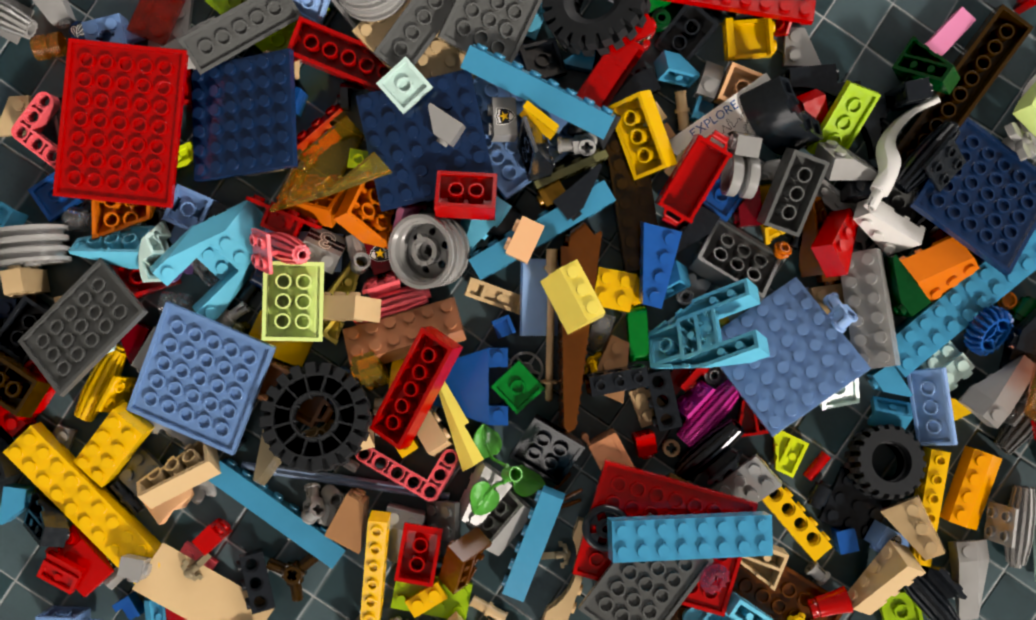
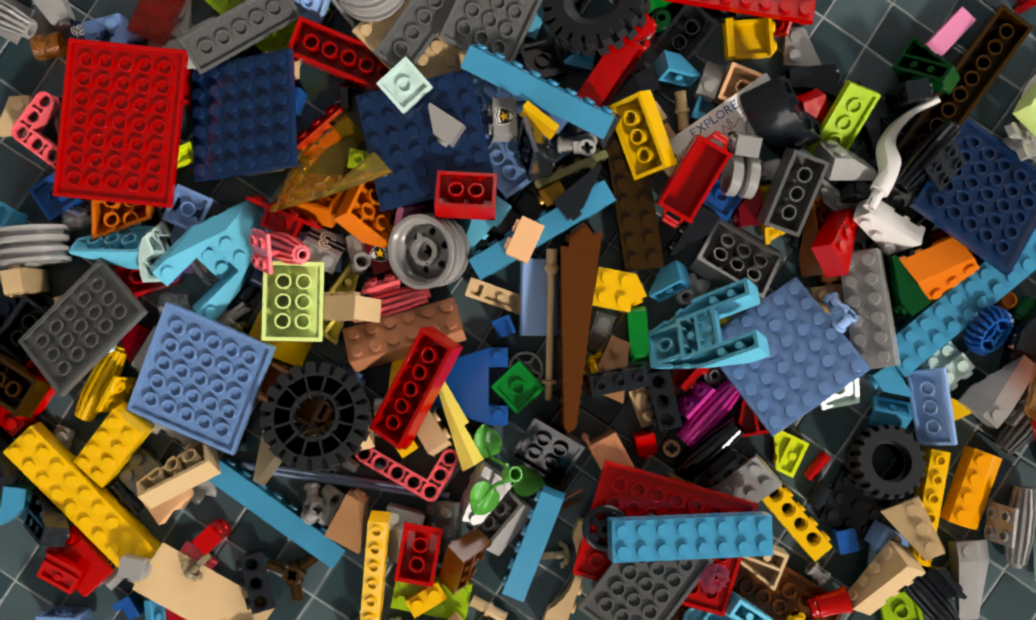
(369, 371): clear yellow brick -> none
(572, 297): light yellow slope -> none
(657, 259): blue wedge -> none
(779, 252): orange plate -> none

